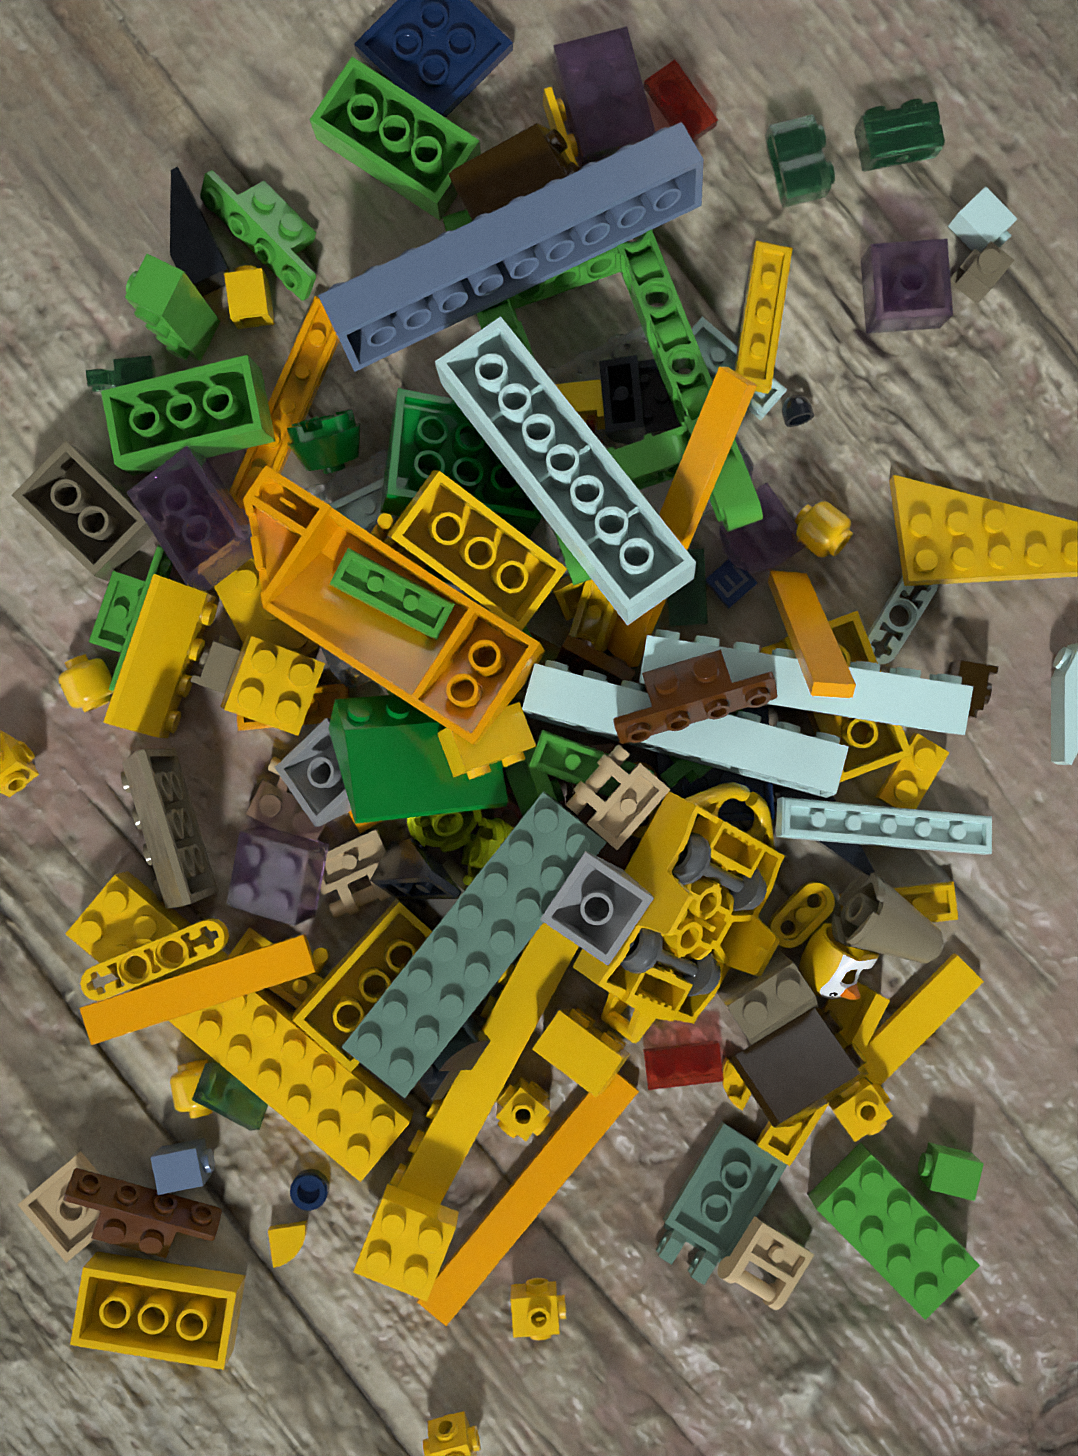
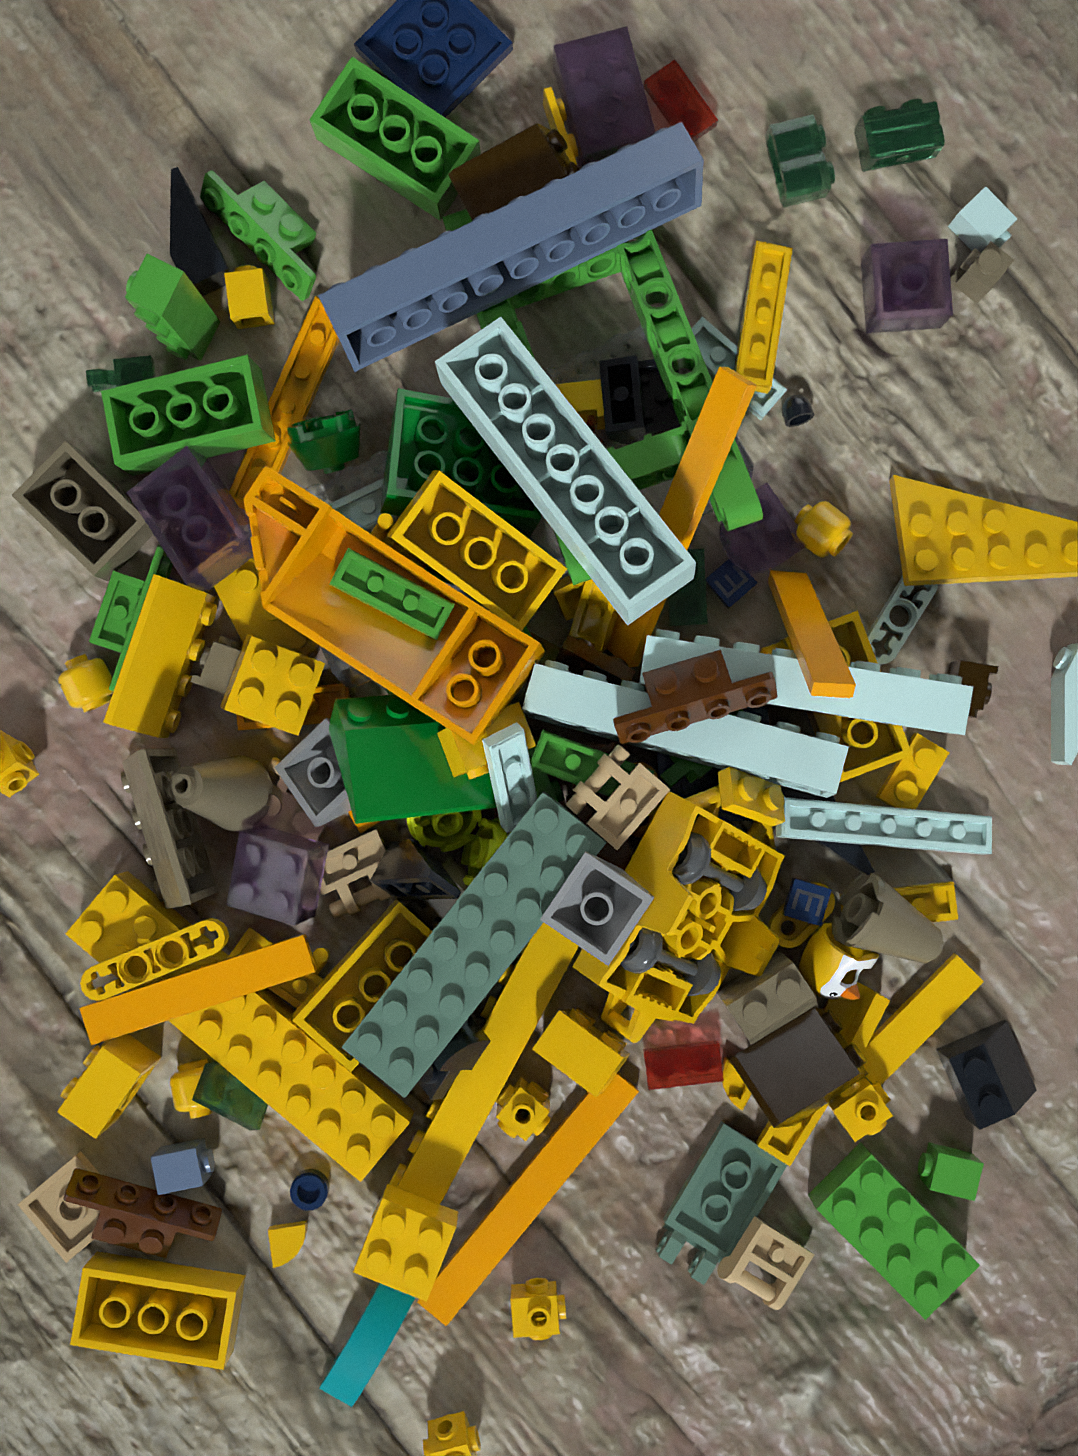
(108, 1084): none -> yellow brick
(224, 791): none -> dark tan cone
(367, 1344): none -> teal slope
(510, 774): none -> light aqua tile
(751, 796): none -> yellow plate
(806, 901): none -> dark blue tile
(987, 1074): none -> black slope

